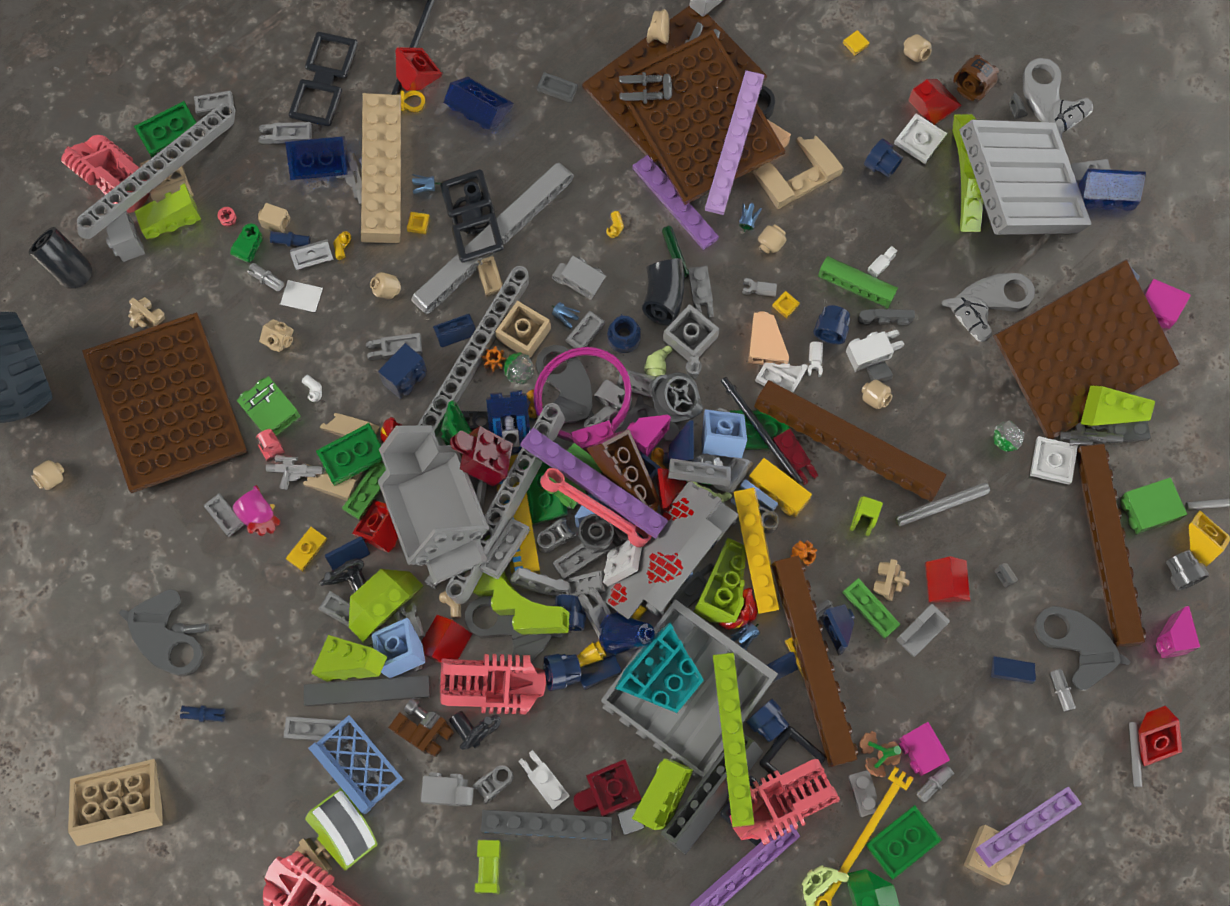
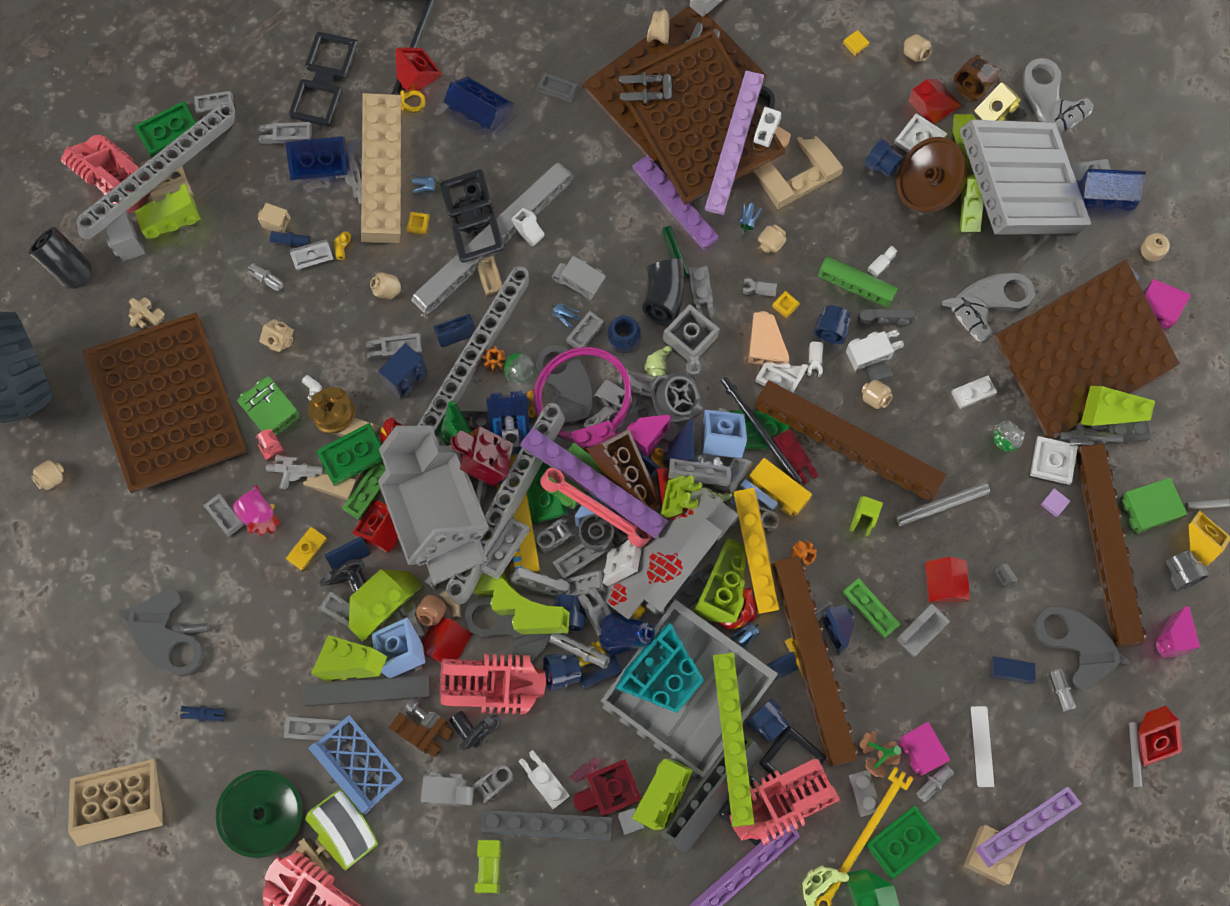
(227, 210): coral bush -> none
(245, 246): green piece -> none
(259, 814): none -> dark green dish
(301, 296): white sticker -> none
(331, 410): none -> pearl gold wheel
(431, 610): none -> nougat head
(523, 329): tan brick -> none
(528, 227): none -> white leg
(584, 770): none -> clear pink bar
(600, 659): none -> light grey pin
(617, 226): yellow arm -> none
(676, 495): none -> lime plate
(767, 126): none -> white leg
(887, 588): tan hips -> none
(932, 175): none -> reddish brown dish
(974, 392): none -> white plate
(982, 746): none -> white sticker
(1002, 93): none -> light yellow brick
(1055, 502): none -> lavender tile
(1155, 247): none -> tan head

